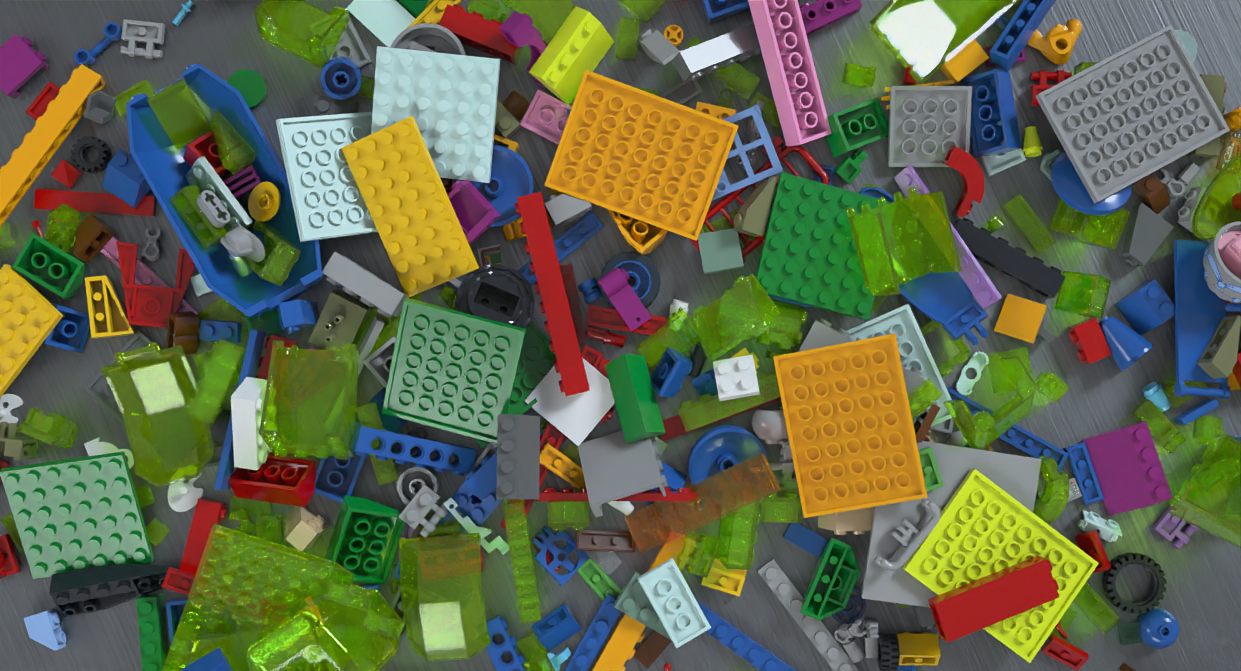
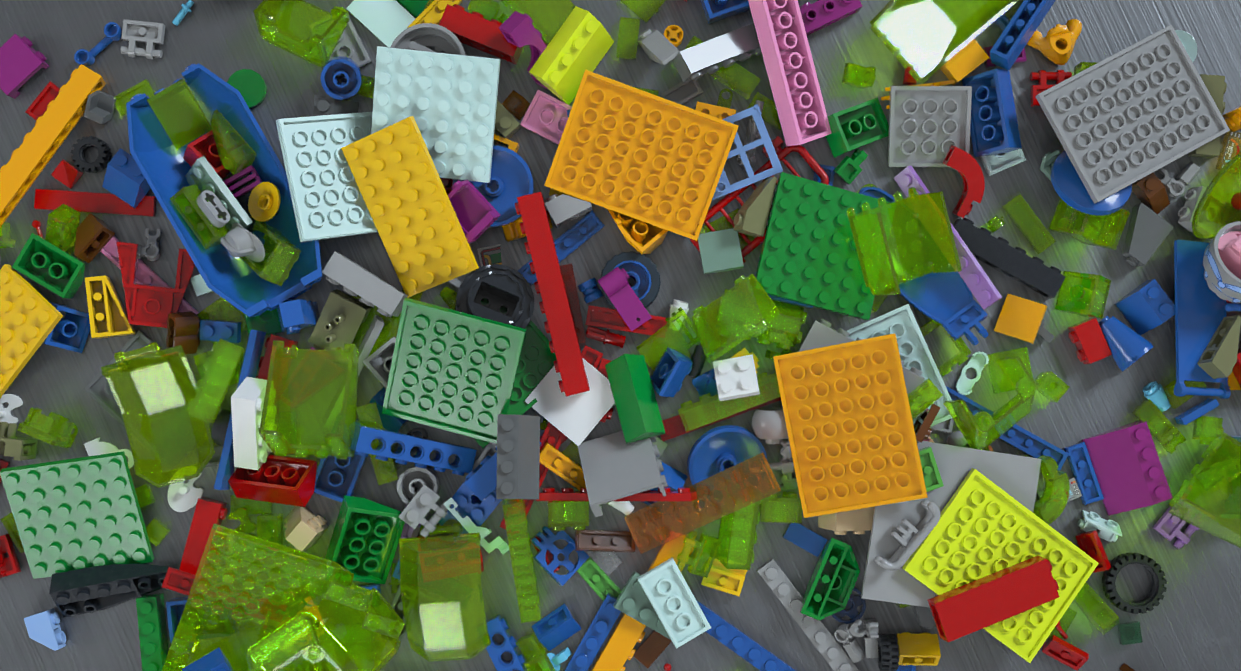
(1032, 145): neon yellow cone -> none
(1158, 628): blue cylinder -> none

